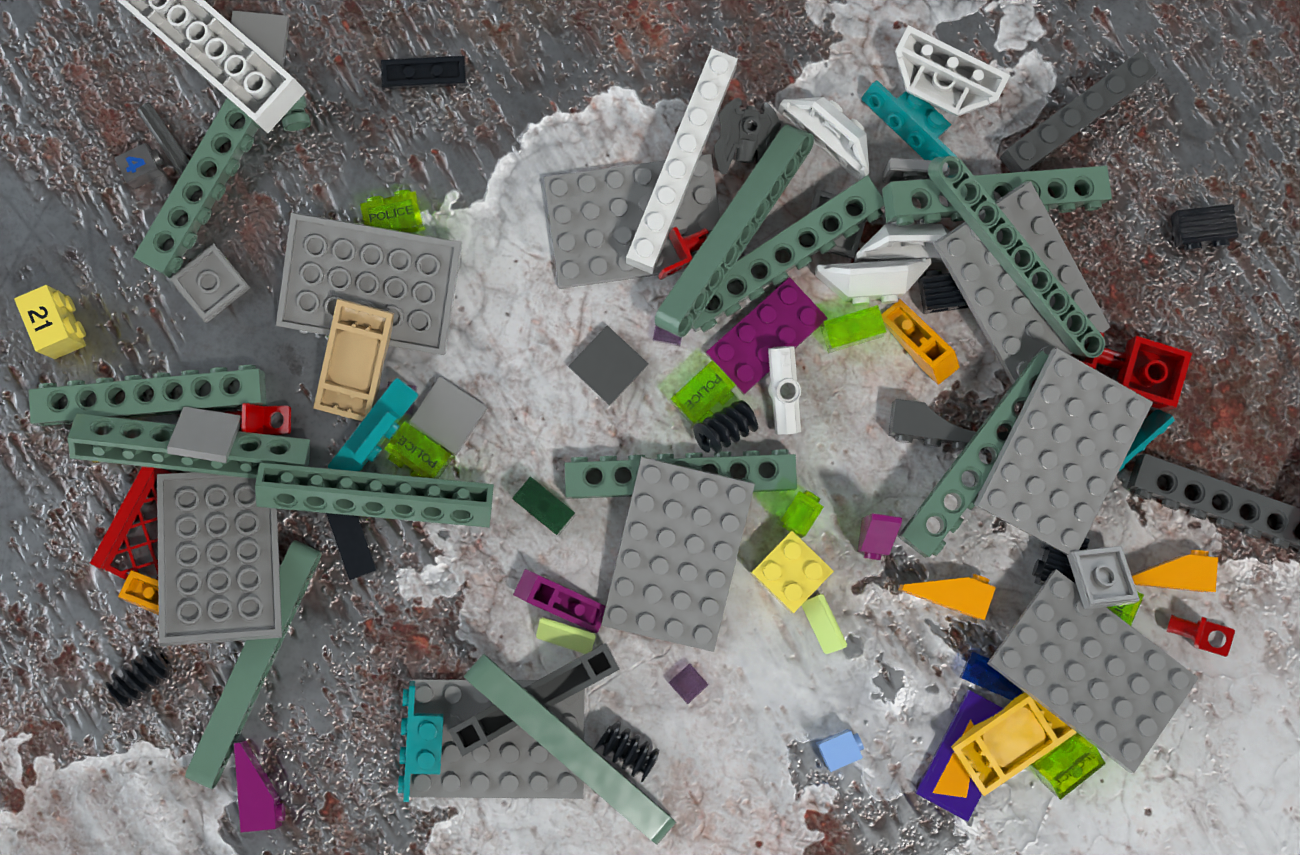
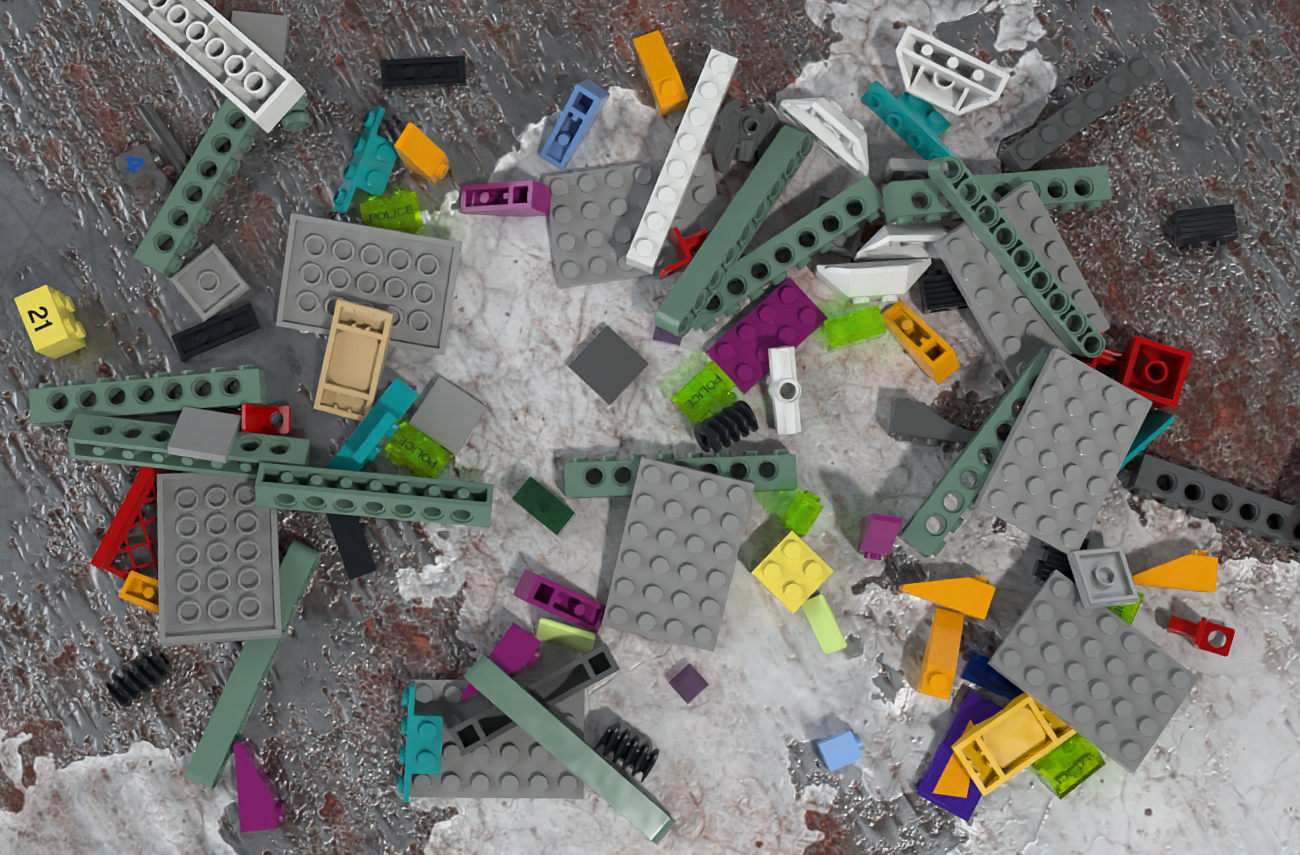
(216, 333): none -> black tile
(370, 163): none -> teal bracket
(421, 154): none -> light orange slope
(511, 198): none -> magenta slope
(511, 654): none -> magenta slope
(574, 123): none -> medium blue slope
(661, 73): none -> light orange slope
(941, 654): none -> light orange slope

